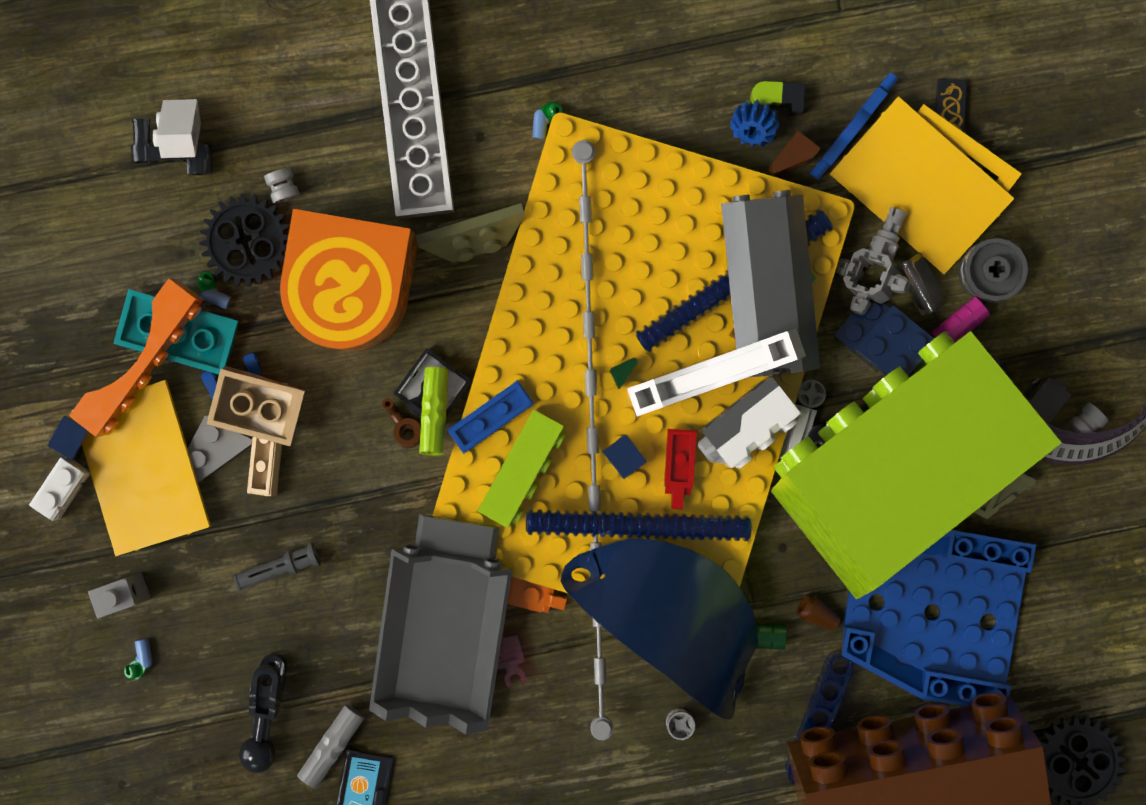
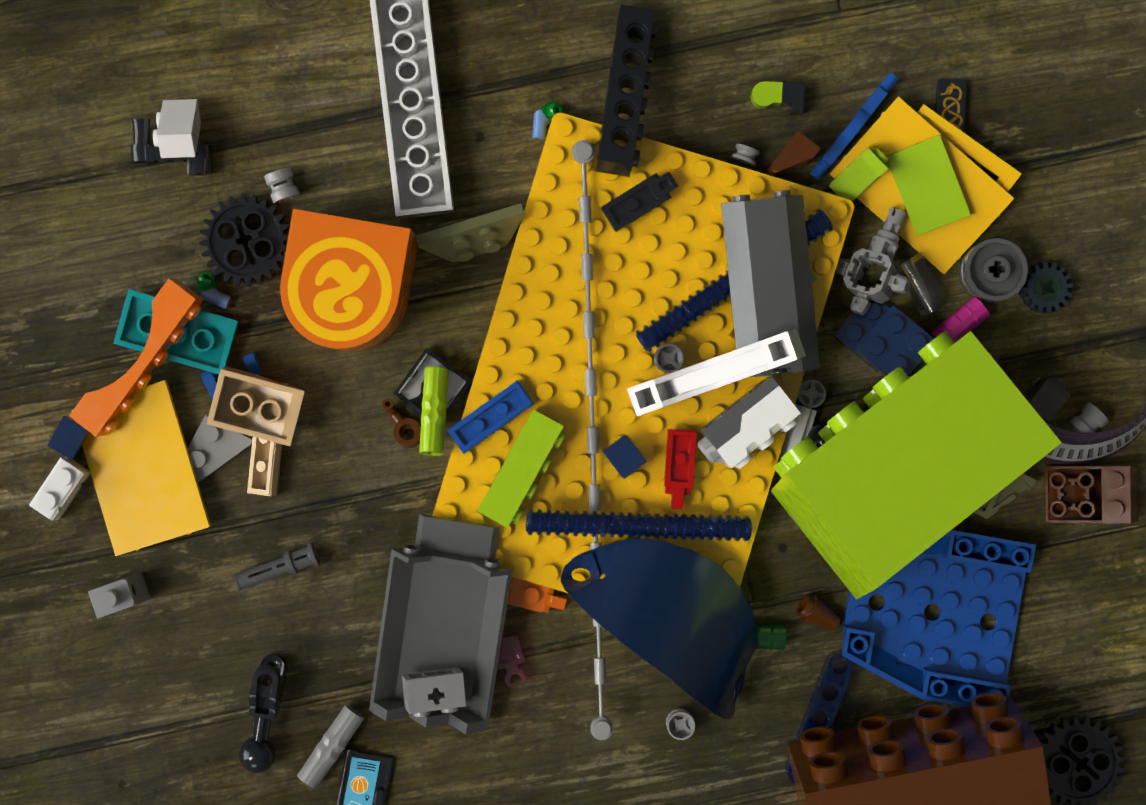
(142, 661): arm -> none
(420, 684): none -> light grey brick
(611, 157): none -> black brick
(622, 371): dark green slope -> none
(639, 200): none -> black hinge
(668, 358): none -> flat silver wheel
(745, 154): none -> light grey bush
(754, 123): blue gear -> none
(860, 173): none -> lime bracket
(928, 185): none -> lime tile
(1037, 292): none -> black wheel
(1091, 494): none -> reddish brown slope

